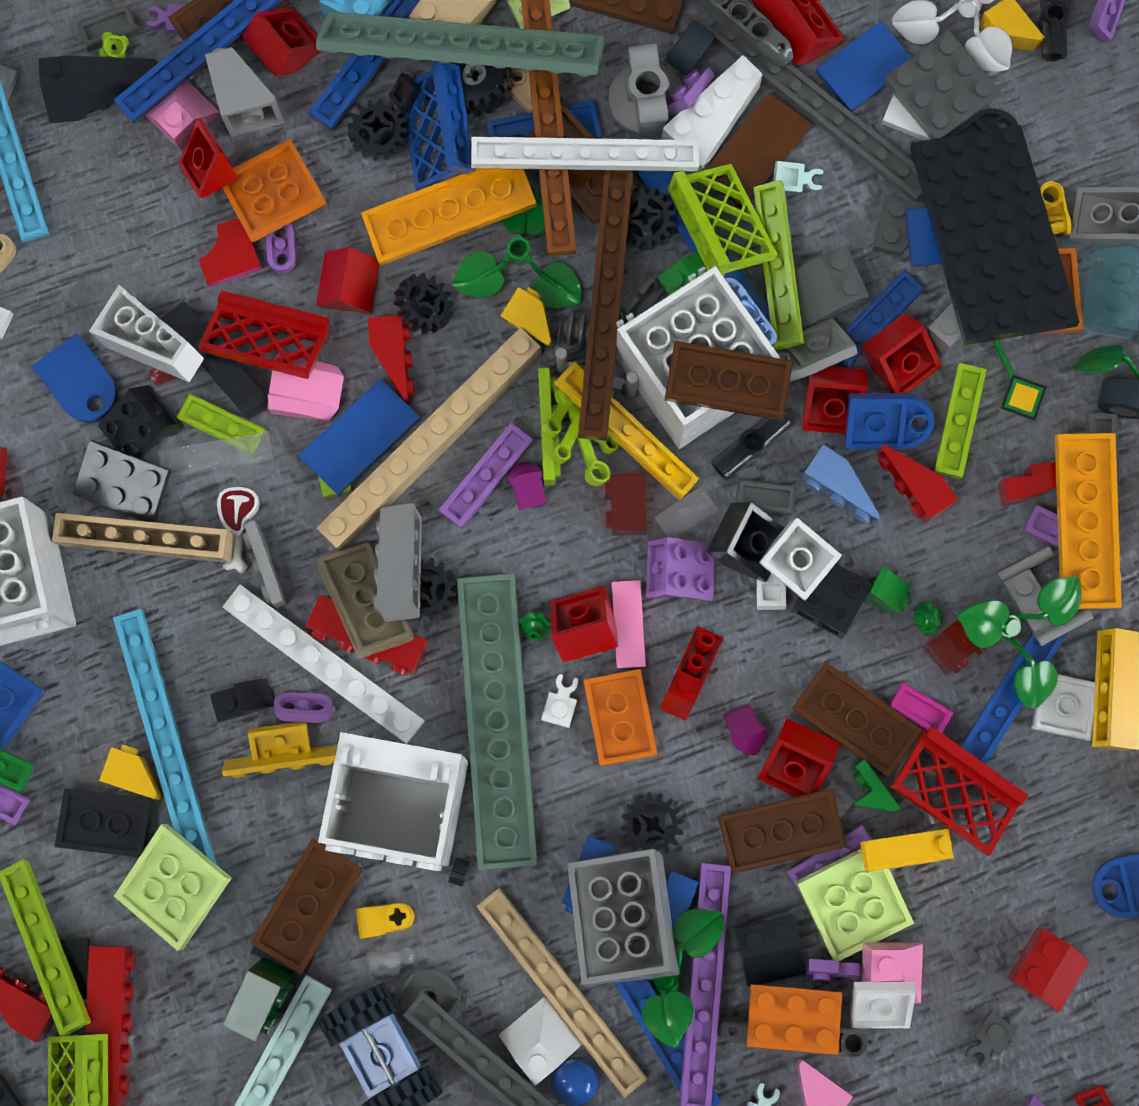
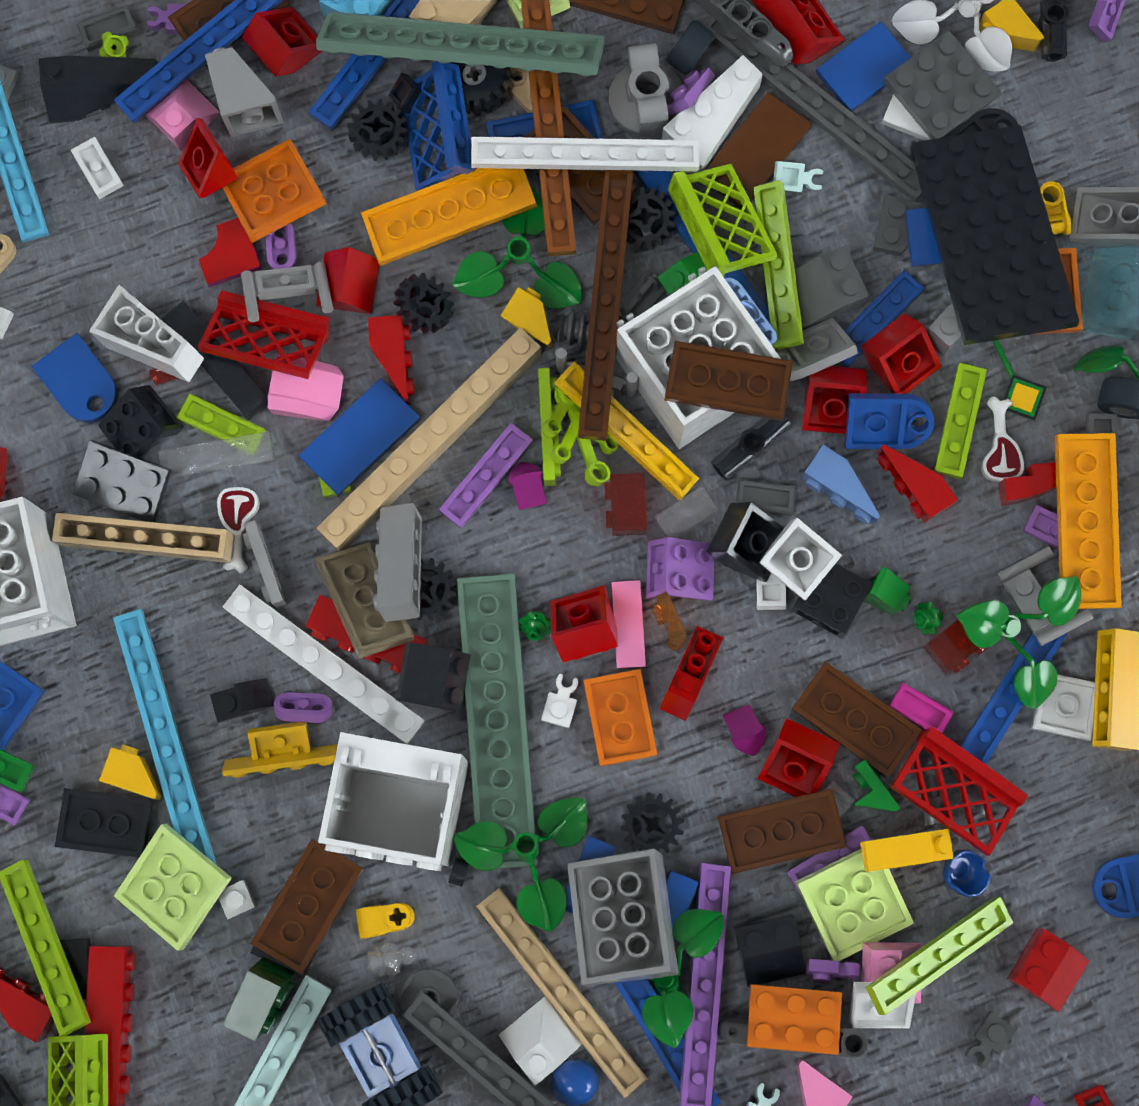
(97, 167): none -> white plate
(236, 899): none -> white plate
(285, 283): none -> light grey plate
(433, 677): none -> black slope
(484, 843): none -> green plant
(665, 613): none -> clear orange plate
(939, 955): none -> lime plate
(966, 873): none -> blue hair
(1005, 456): none -> white piece

